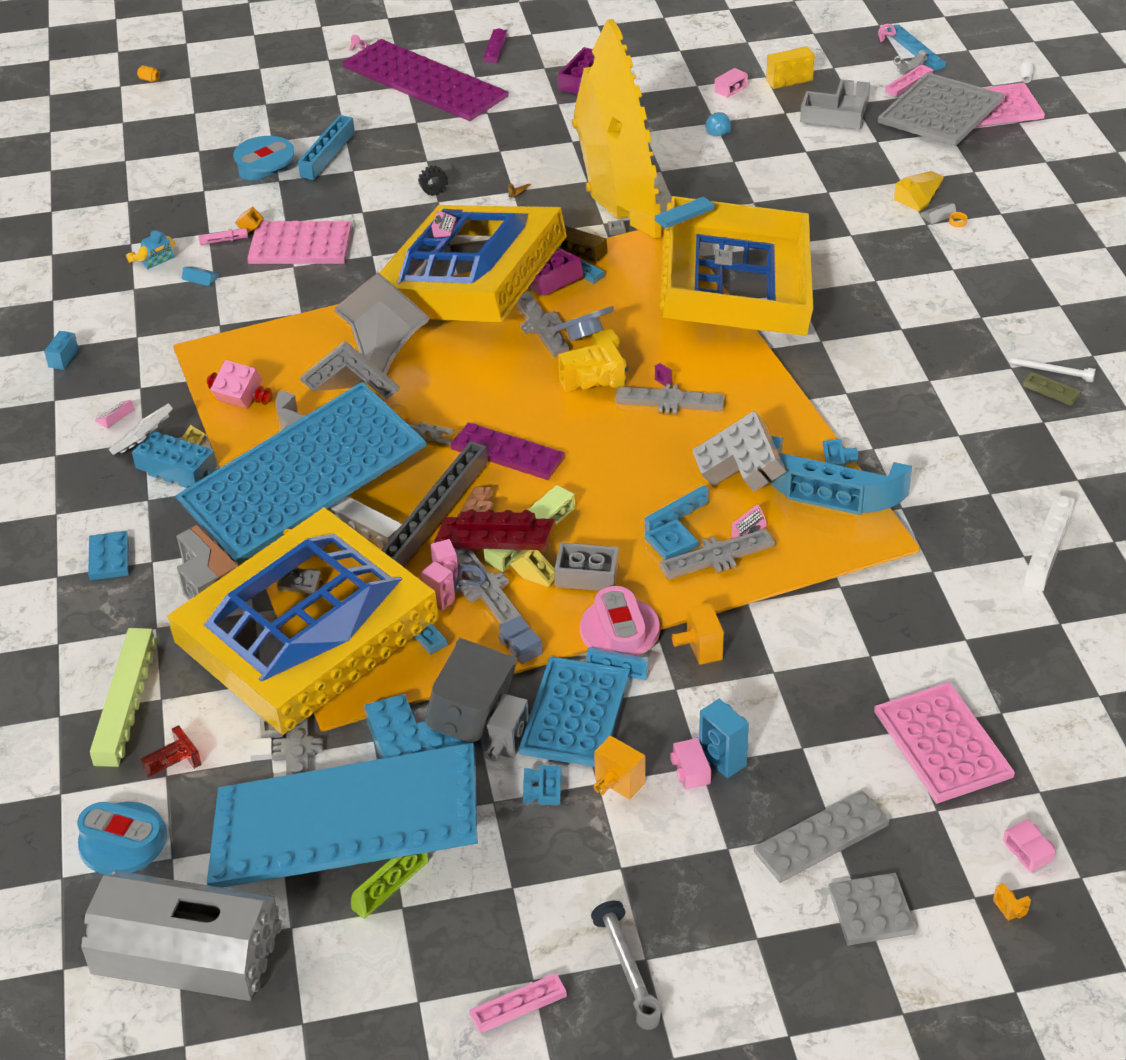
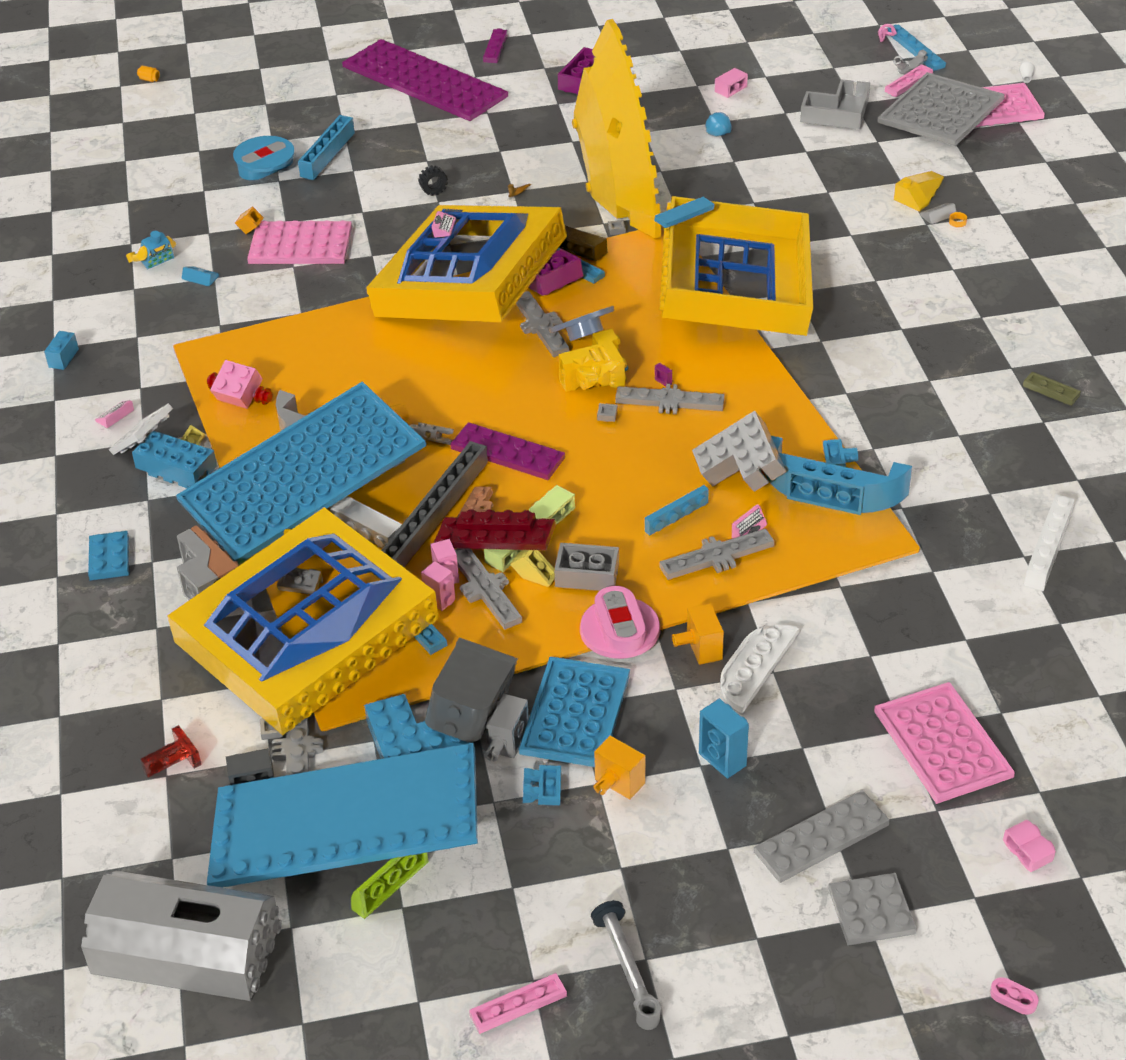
(120, 836): dark azure piece -> none
(123, 697): yellowish green brick -> none
(223, 236): bright pink pin -> none
(249, 766): none -> dark grey brick
(260, 749): white tile -> none
(355, 39): bright pink piece -> none
(381, 326): light grey panel -> none
(457, 583): sand blue piece -> none
(520, 643): sand blue piece -> none
(607, 412): none -> light grey plate
(637, 665): dark azure plate -> none
(671, 540): dark azure plate -> none
(691, 763): bright pink brick -> none
(723, 257): light grey tile -> none
(754, 663): none -> white plate
(790, 67): yellow brick -> none
(1008, 904): light orange bracket -> none
(1014, 995): none -> bright pink plate
(1086, 374): white piece -> none

